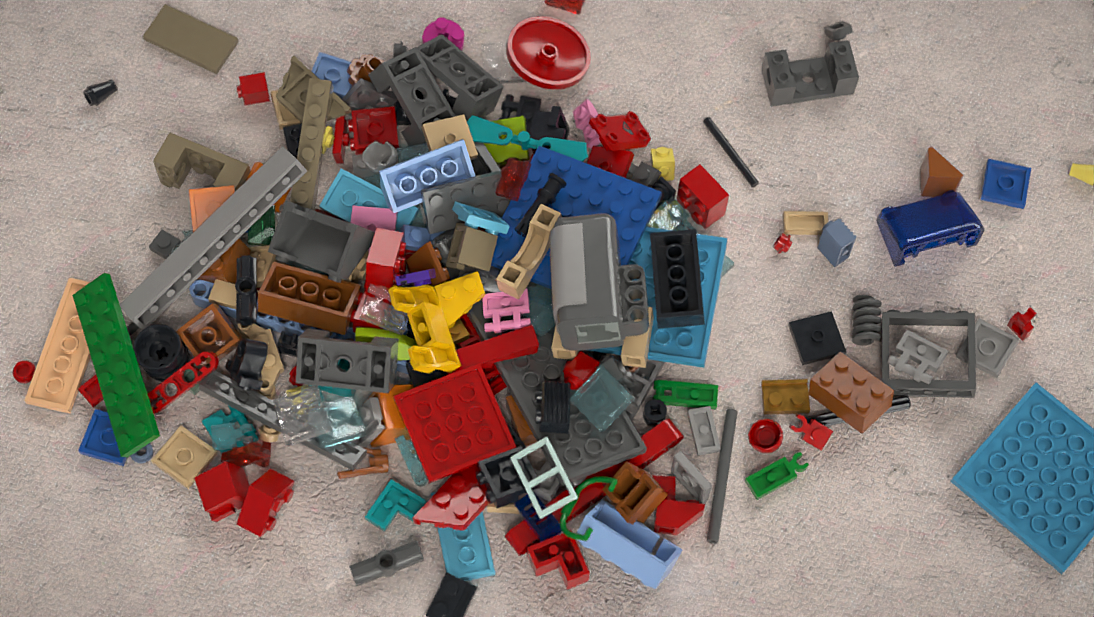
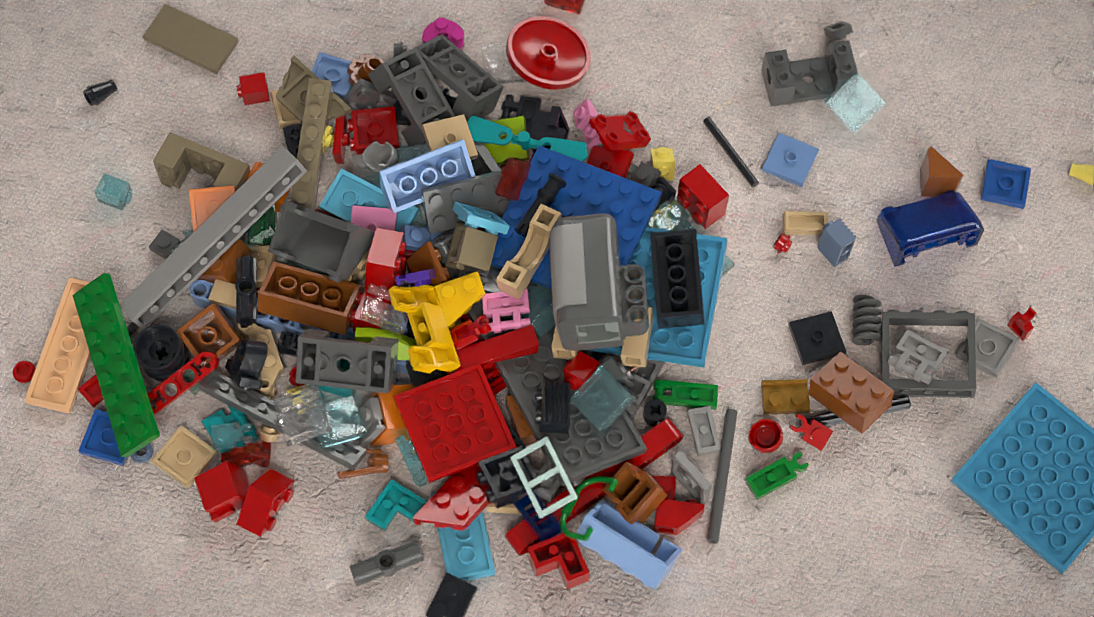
(113, 192): none -> clear light blue brick
(467, 332): none -> red plate
(790, 159): none -> medium blue plate
(855, 102): none -> clear light blue plate

